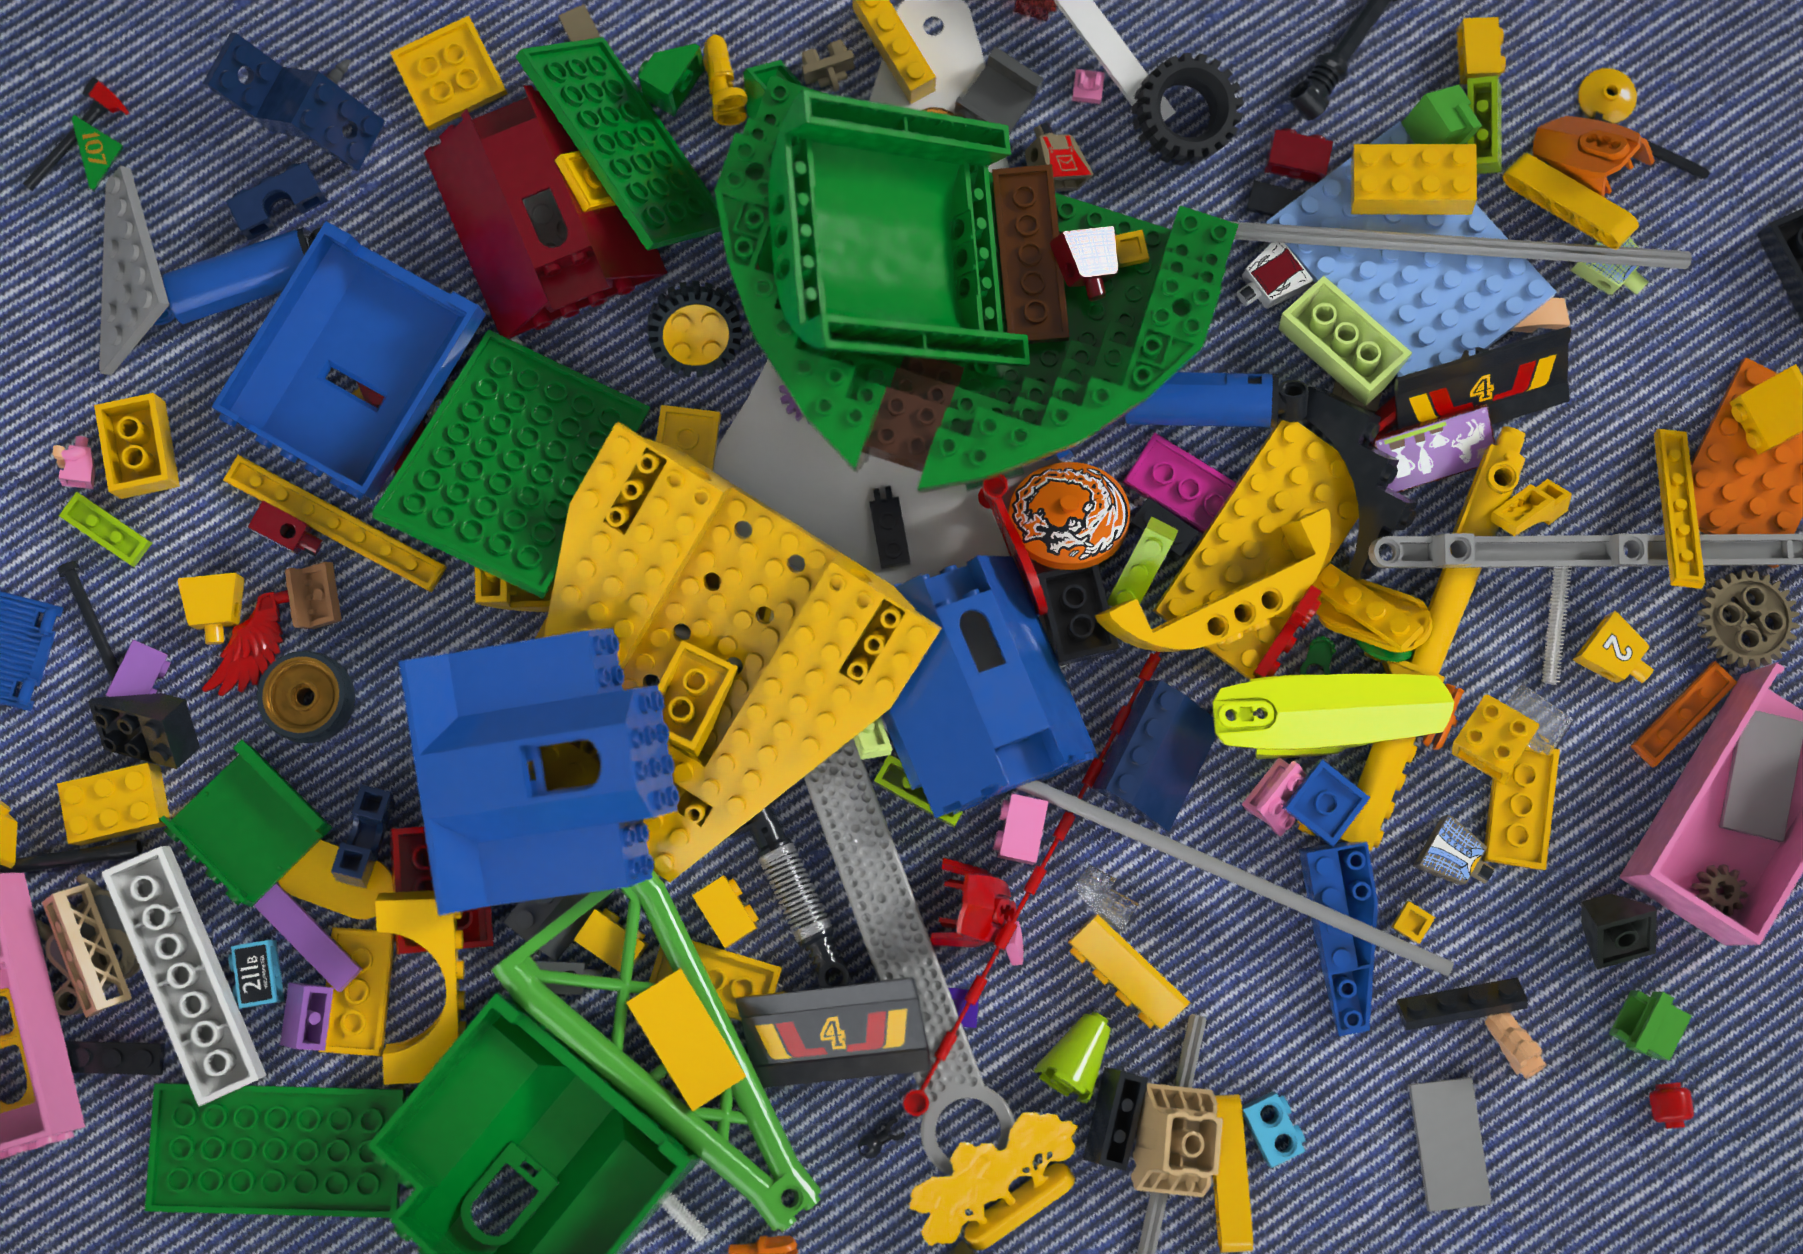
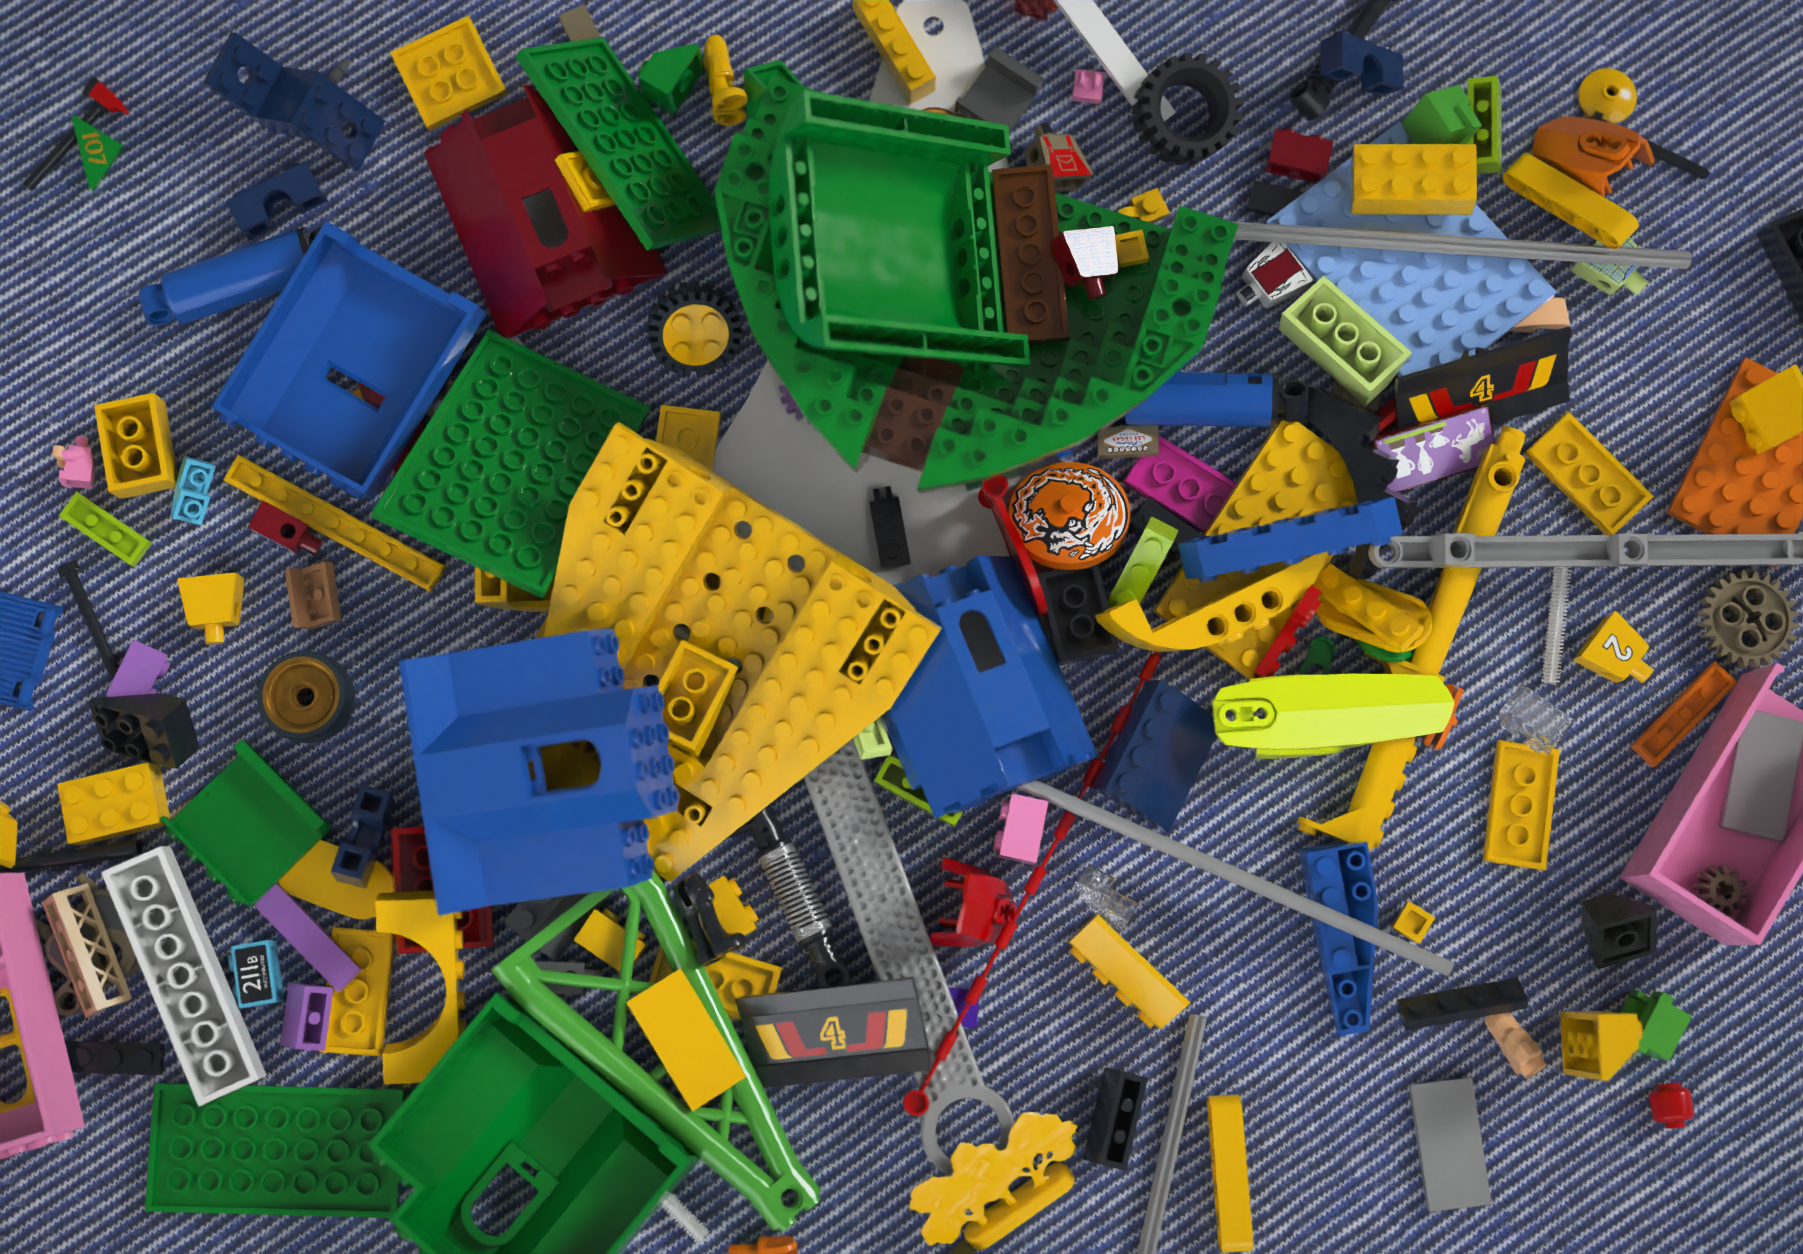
(130, 276): light grey wing -> none
(191, 490): none -> medium azure slope
(251, 646): red animal -> none
(696, 899): none -> black piece
(830, 69): dark tan hips -> none
(875, 1142): black arm -> none
(1015, 947): bright pink tile -> none
(1076, 1058): lime cone -> none
(1128, 441): none -> tile
(1147, 207): none -> yellow plate
(1177, 1141): tan slope -> none
(1266, 1132): medium azure brick -> none
(1273, 792): bright pink bracket -> none
(1290, 539): none -> blue brick
(1326, 802): blue plate -> none
(1349, 56): none -> dark blue arch
(1453, 854): torso -> none
(1480, 48): yellow brick -> none
(1494, 738): yellow bracket -> none
(1532, 506): yellow slope -> none
(1588, 474): none -> yellow tile
(1597, 1042): none -> yellow slope
(1679, 509): yellow tile -> none

